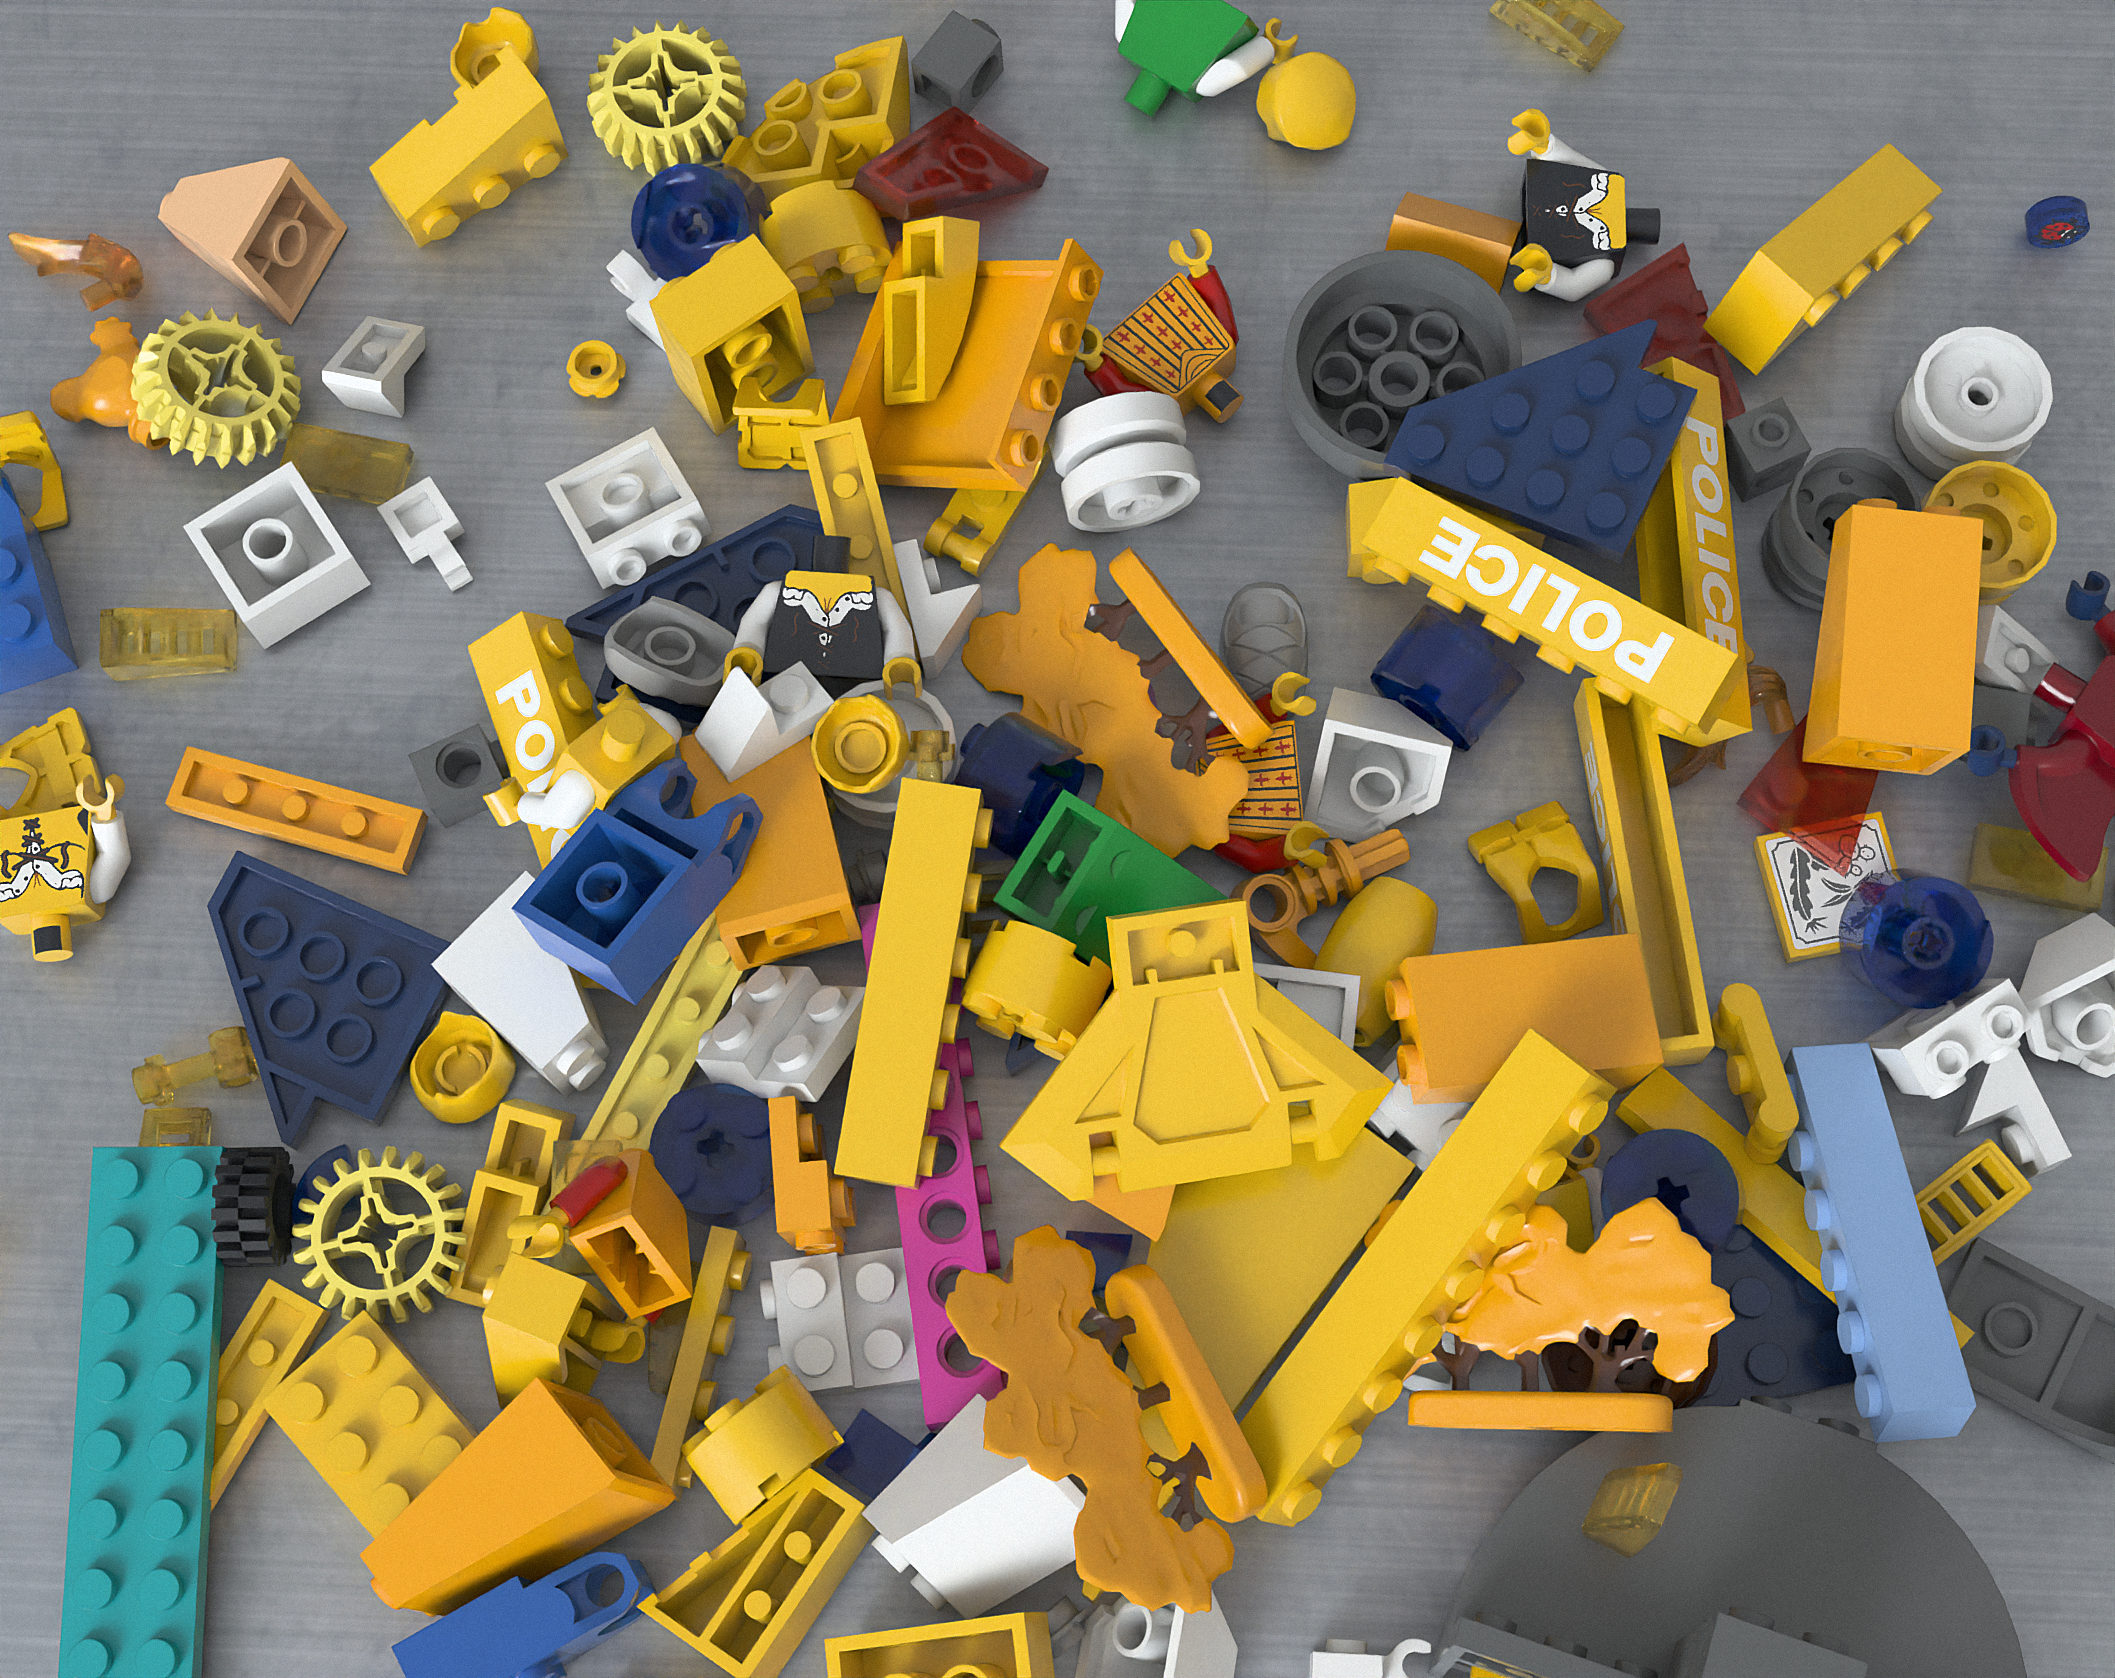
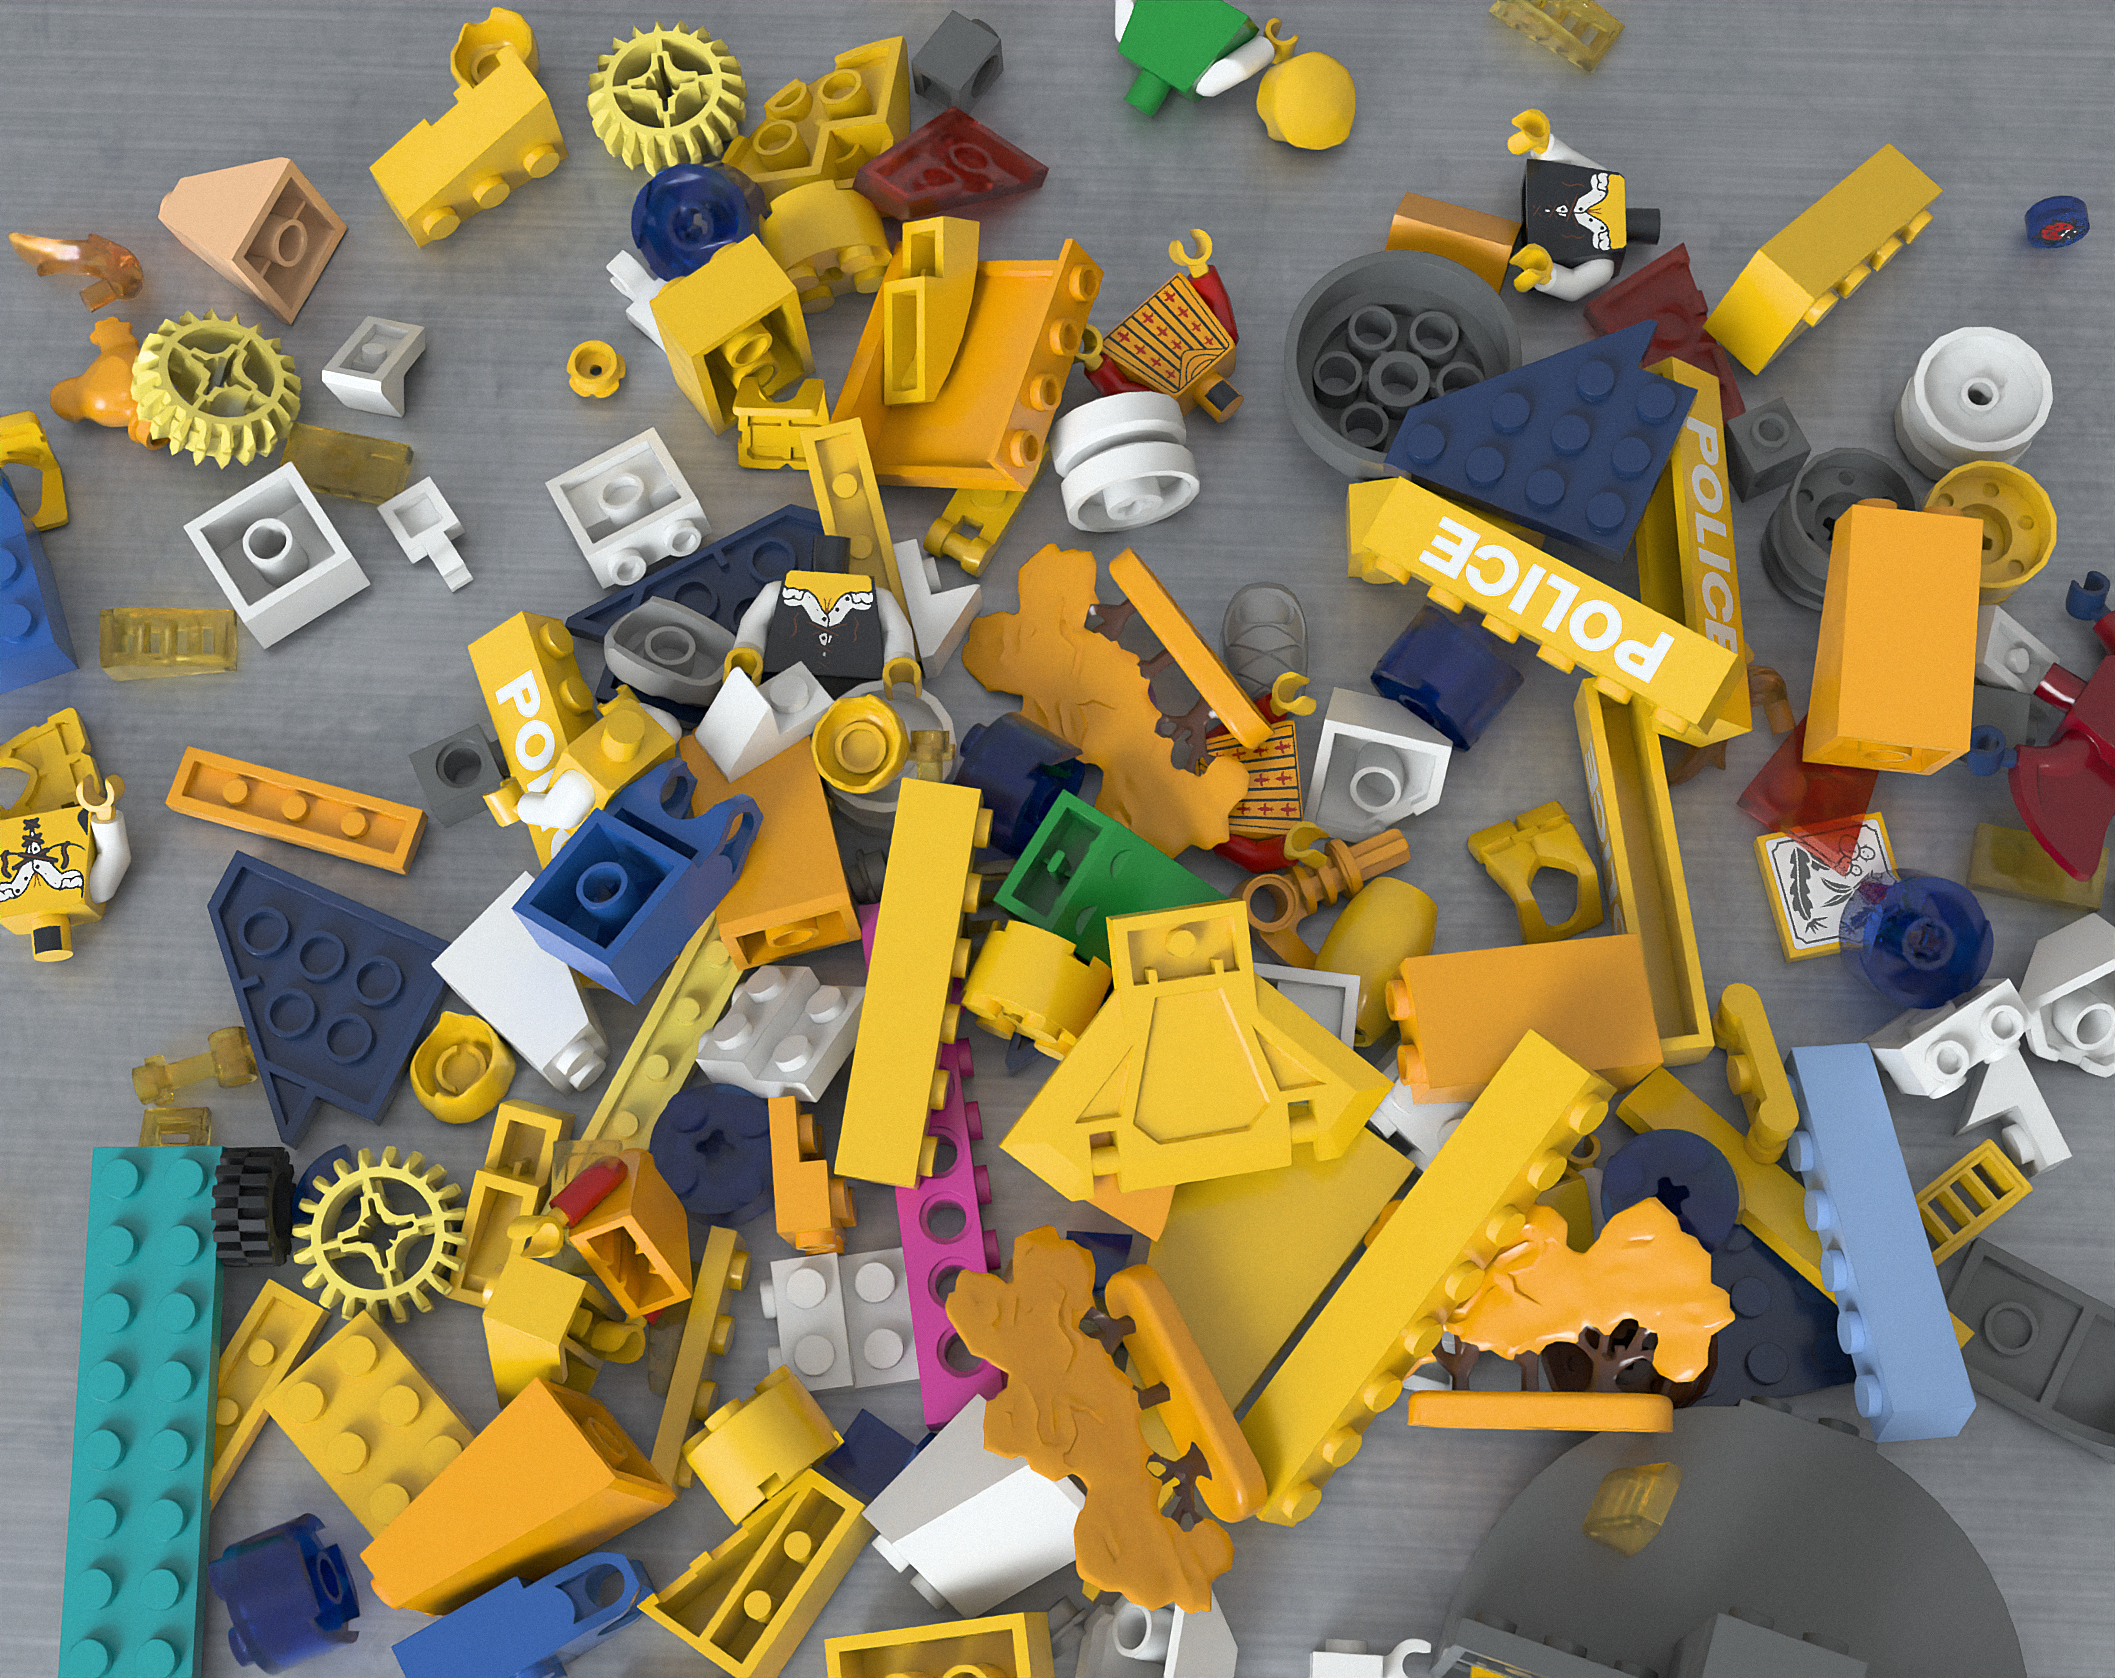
(286, 1596): none -> clear blue brick

